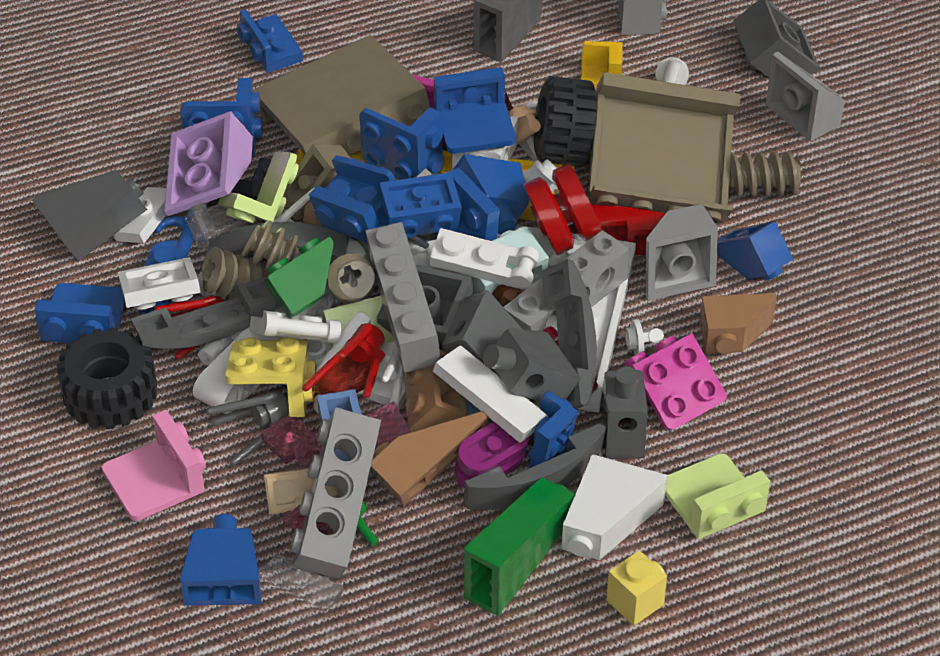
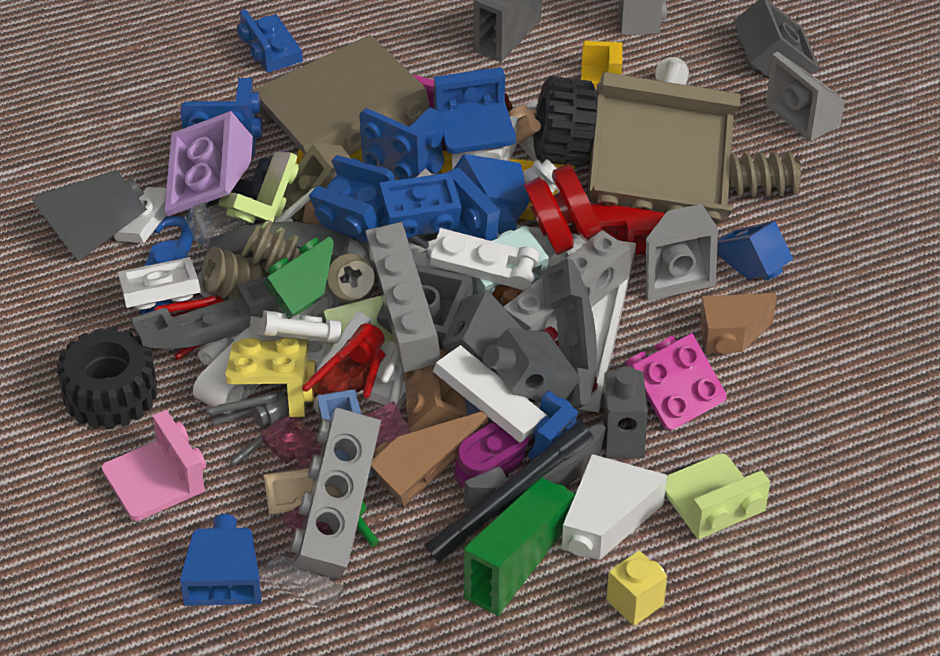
(79, 310): blue bracket -> none
(458, 532): none -> black piece
(636, 336): white plate -> none

